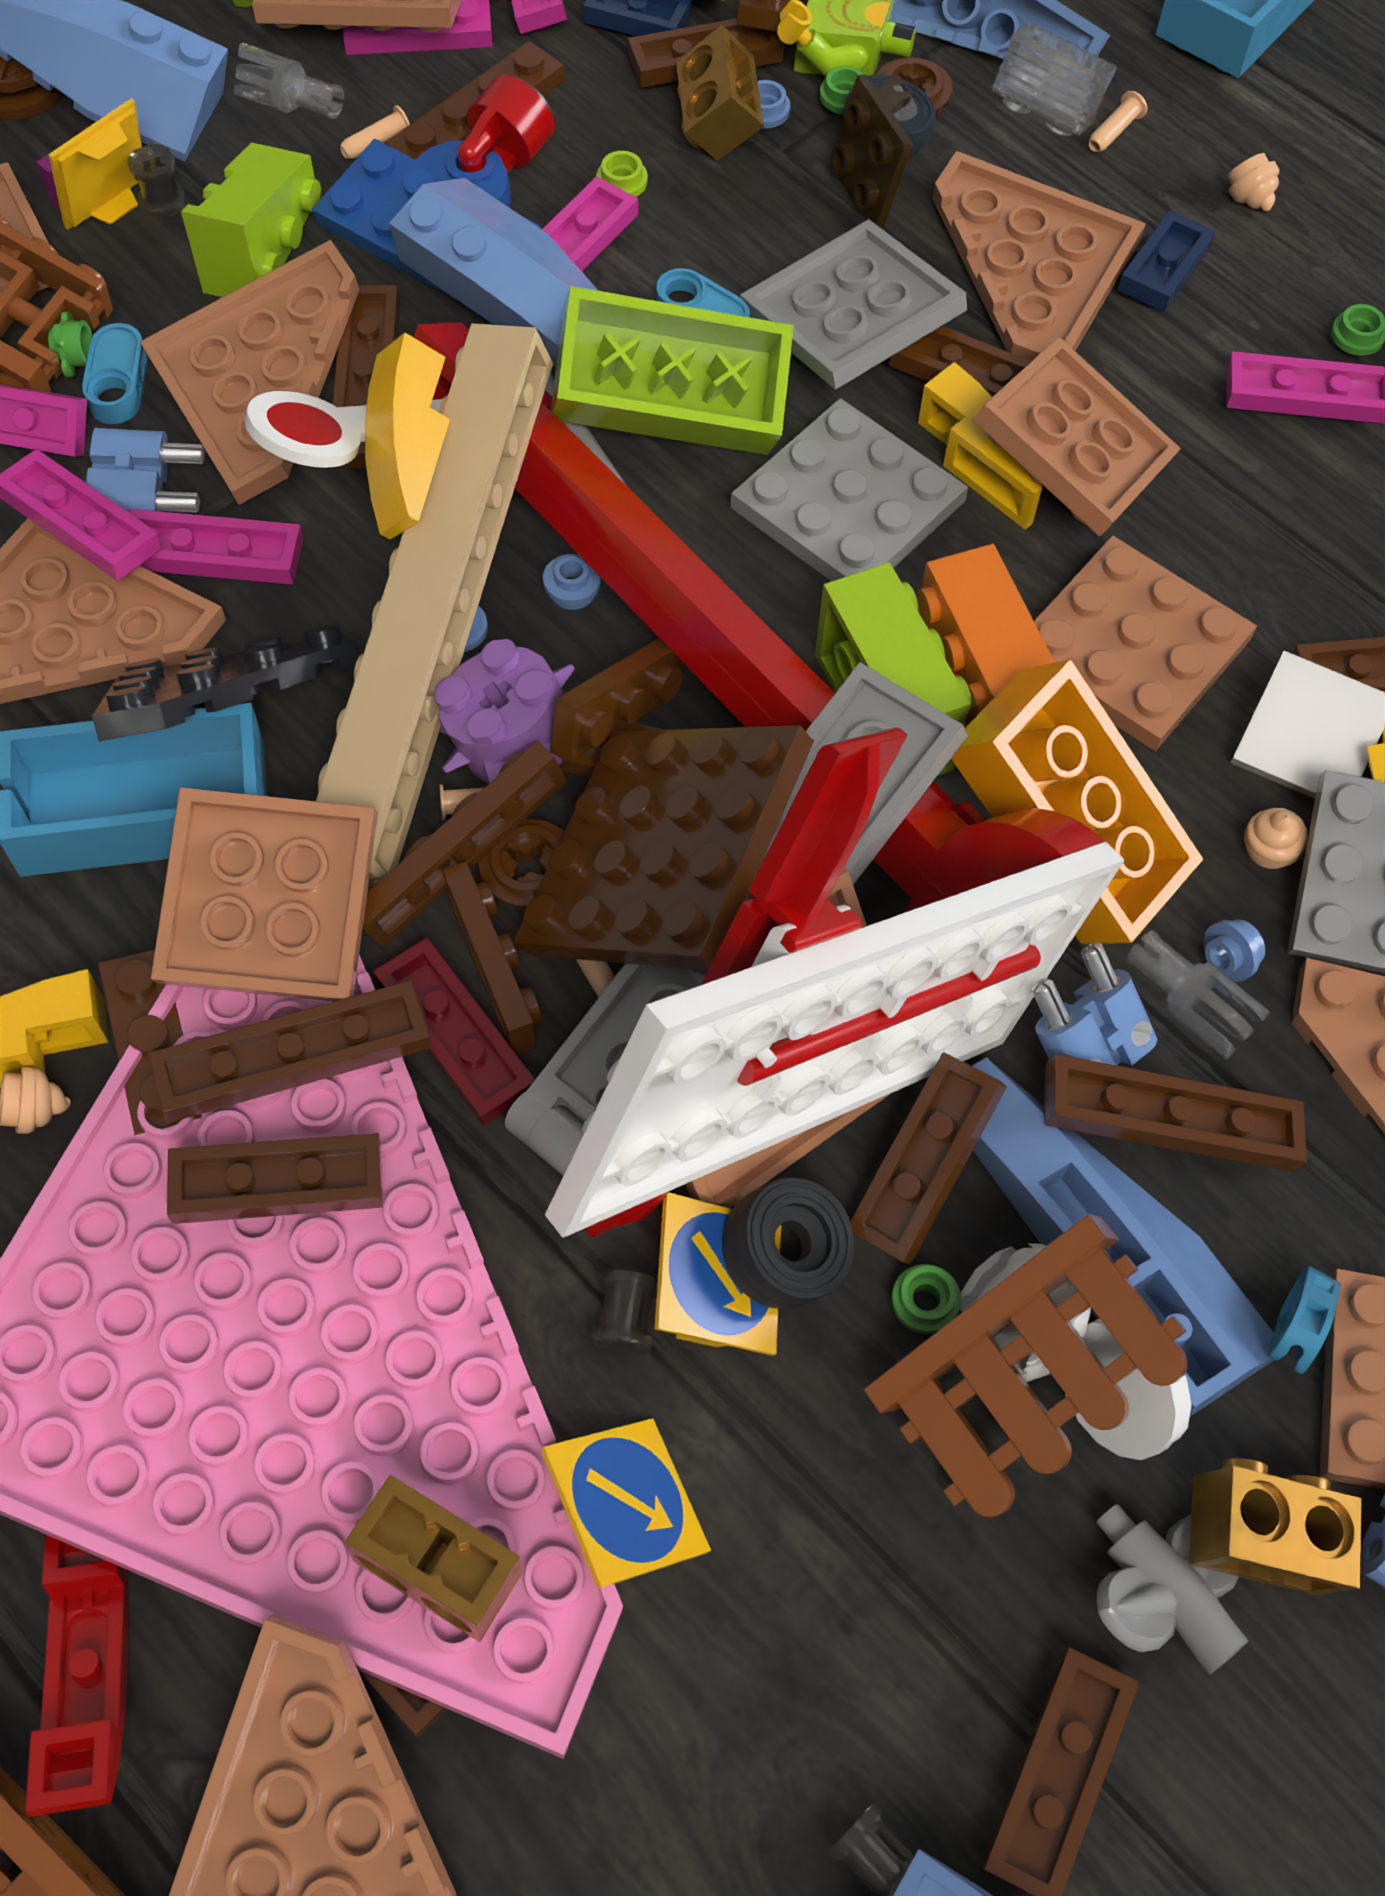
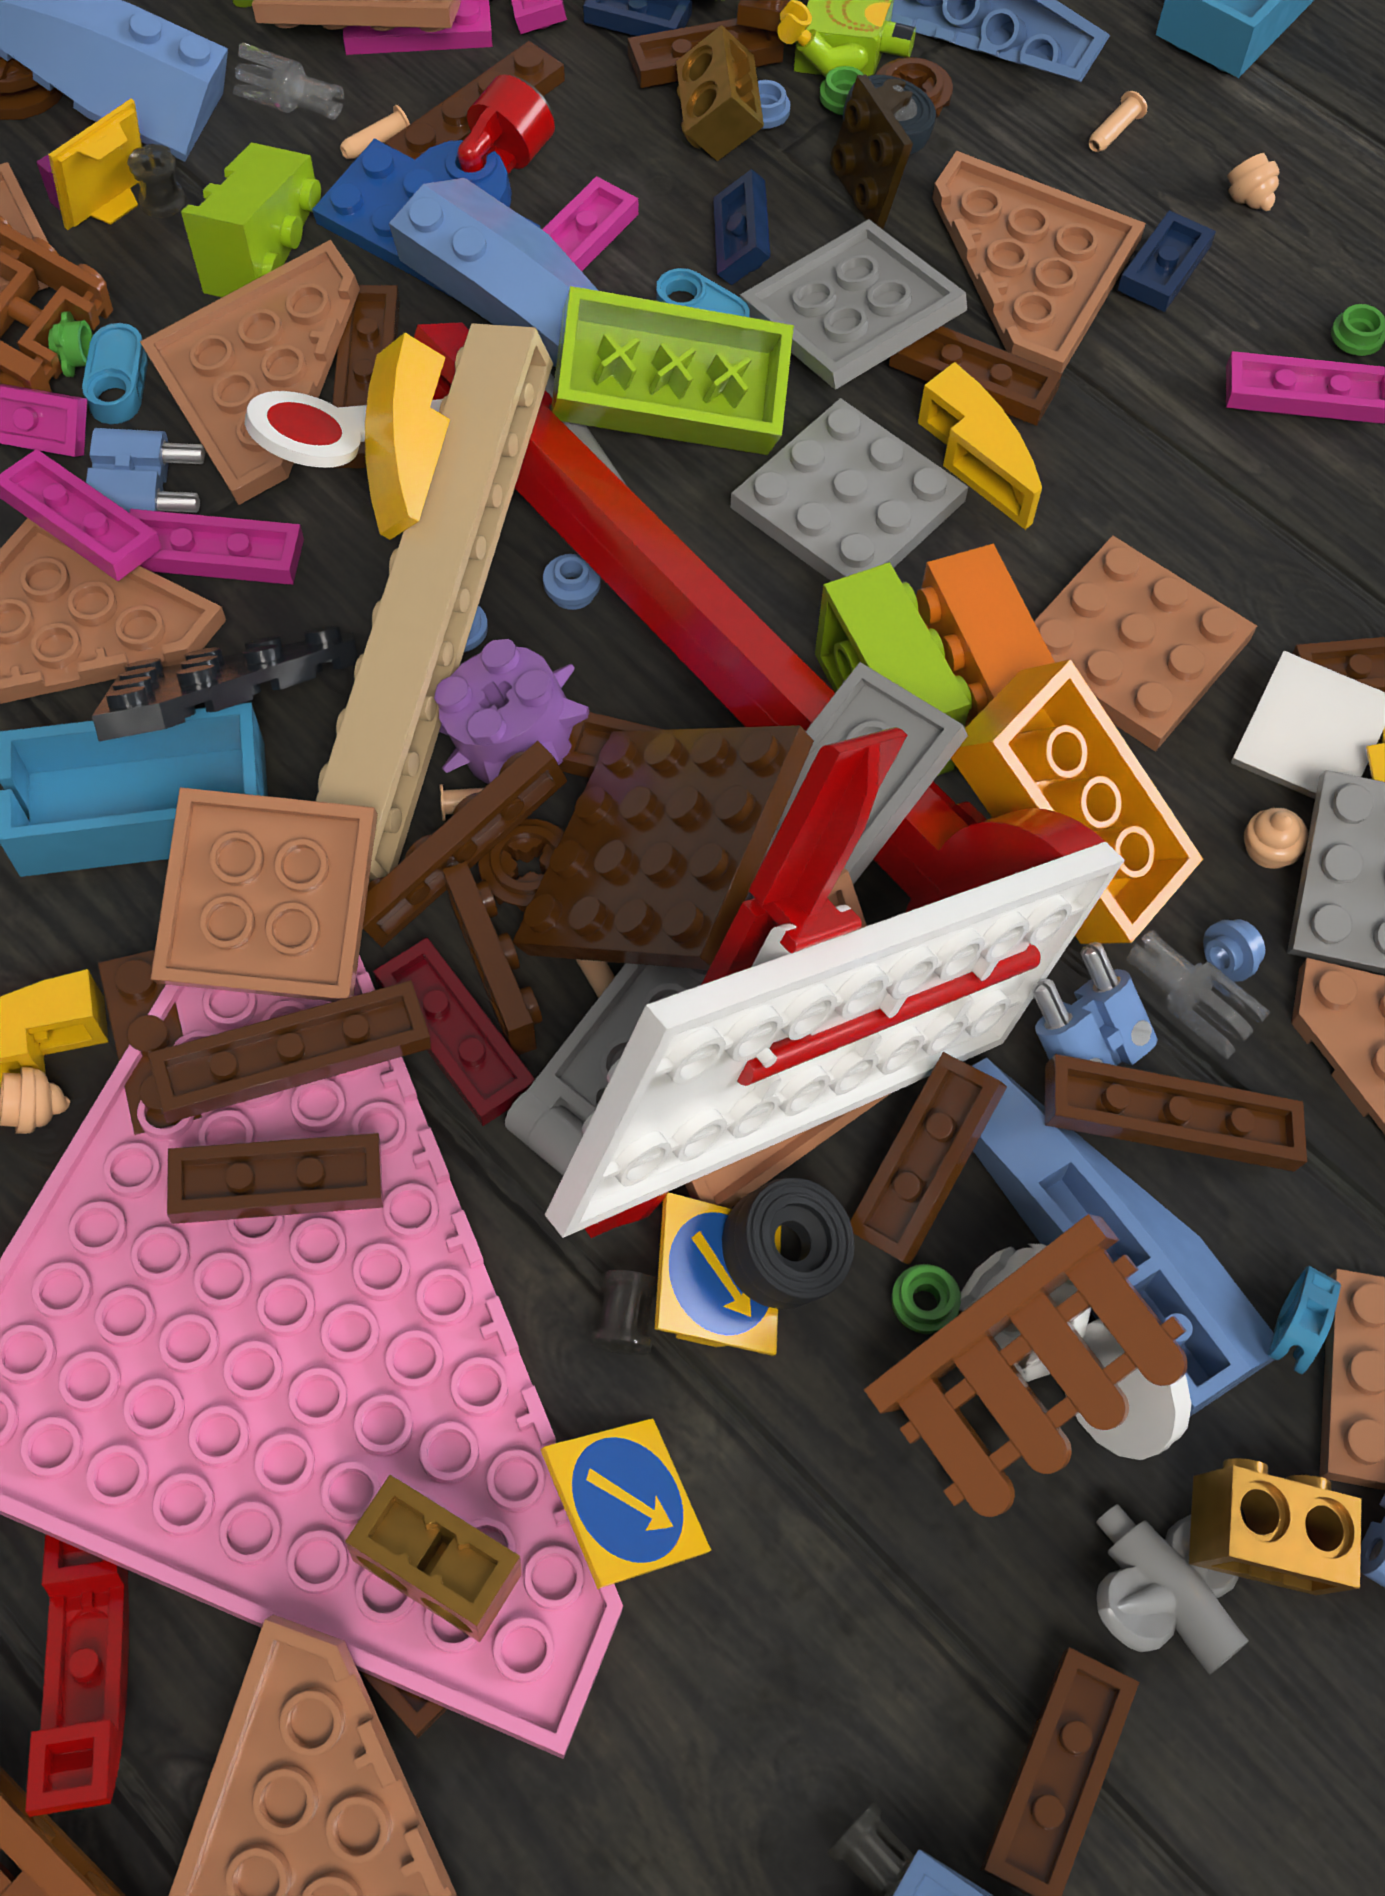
(614, 699): reddish brown plate -> none
(624, 171): lime plate -> none
(741, 227): none -> dark blue plate
(1052, 80): clear brick -> none
(1076, 435): nougat plate -> none

